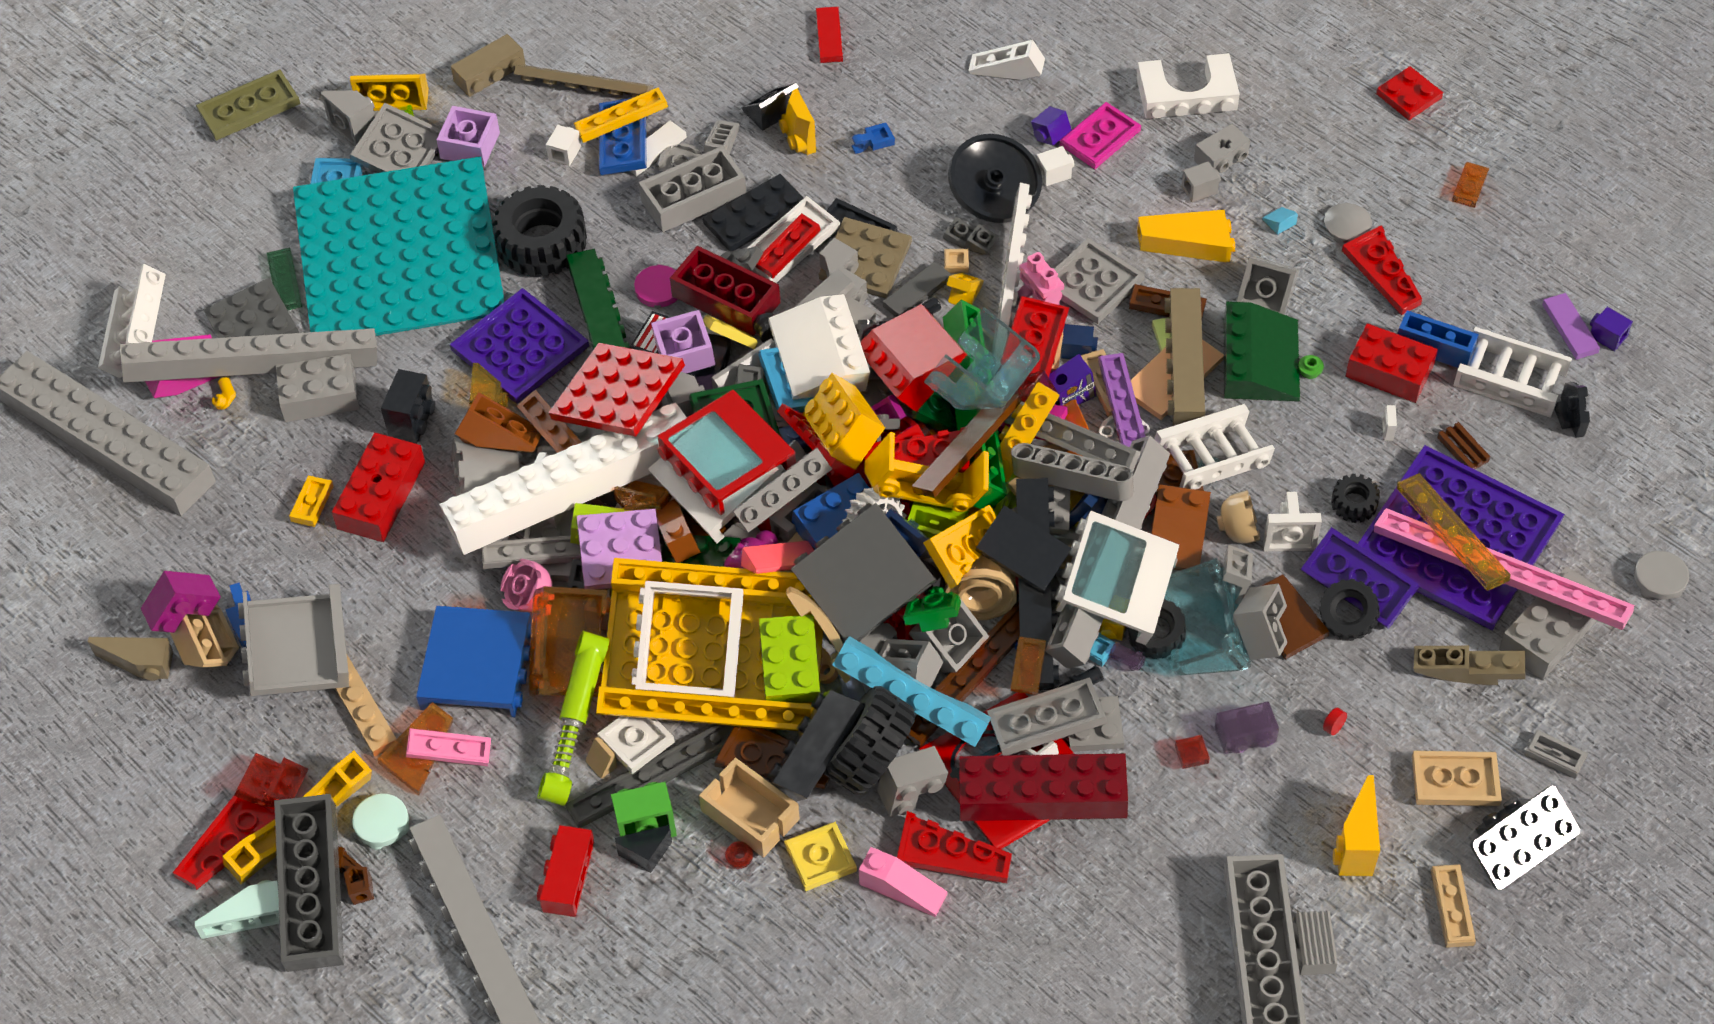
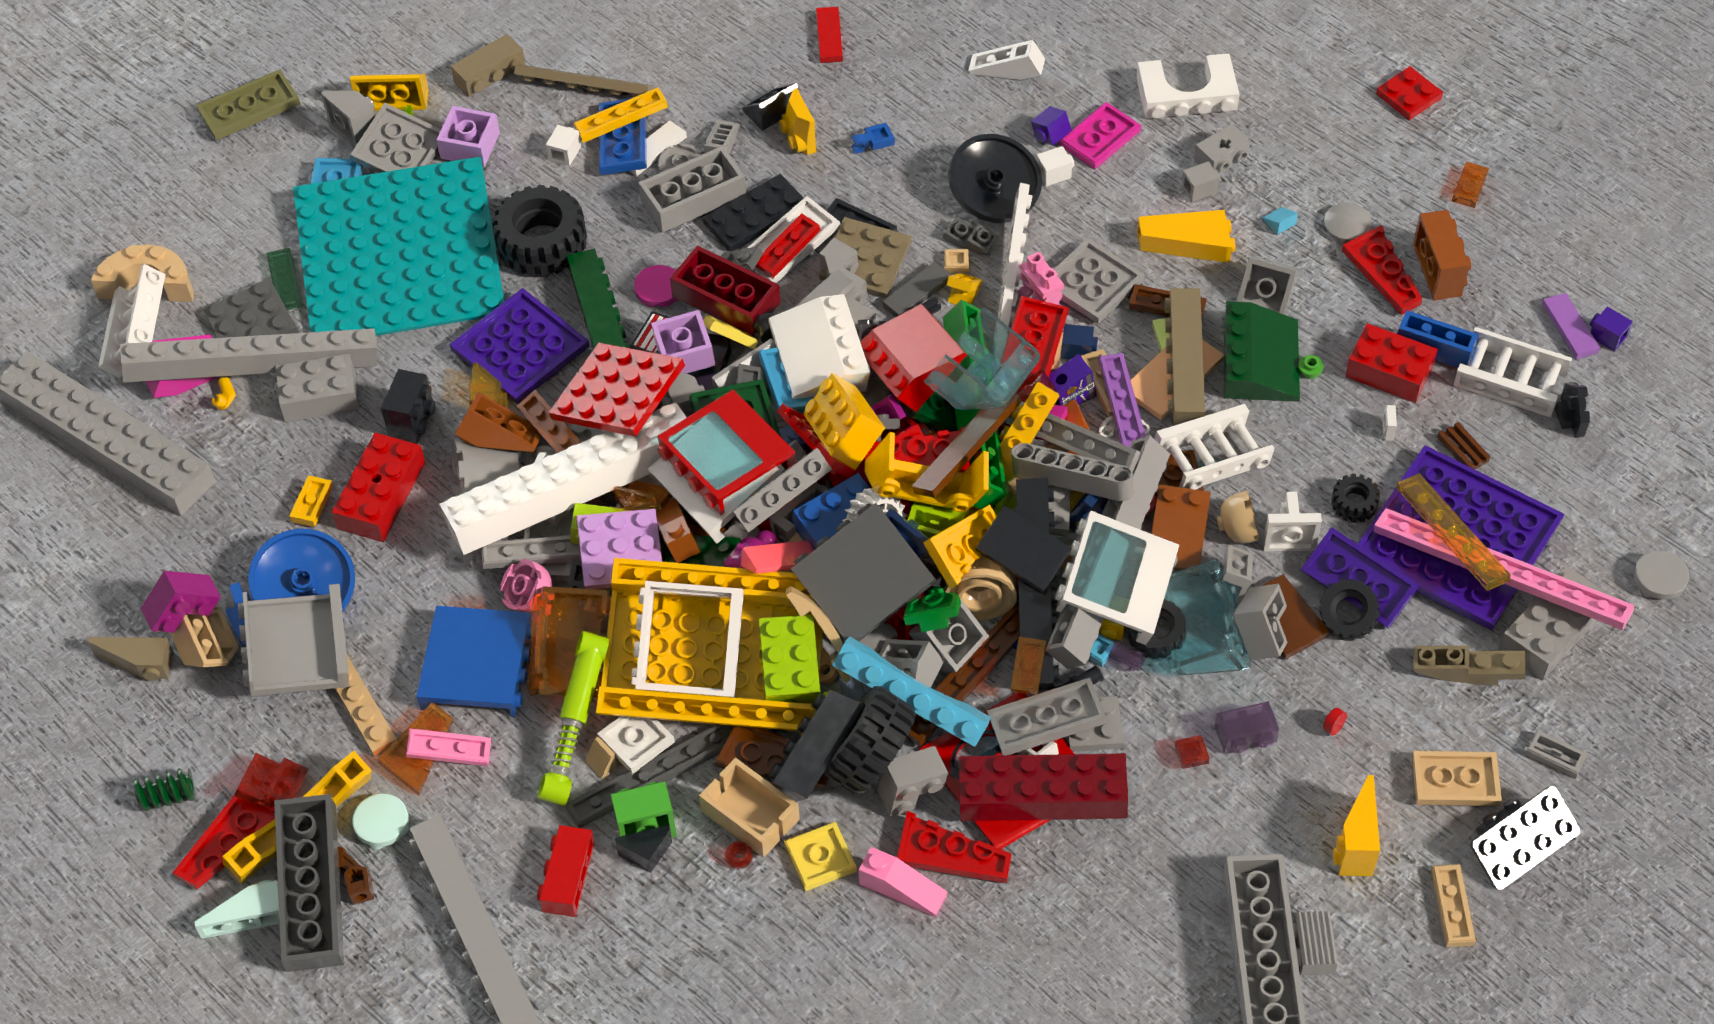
(124, 270): none -> tan brick
(164, 790): none -> dark green piece
(301, 565): none -> blue dish
(1441, 254): none -> dark orange brick

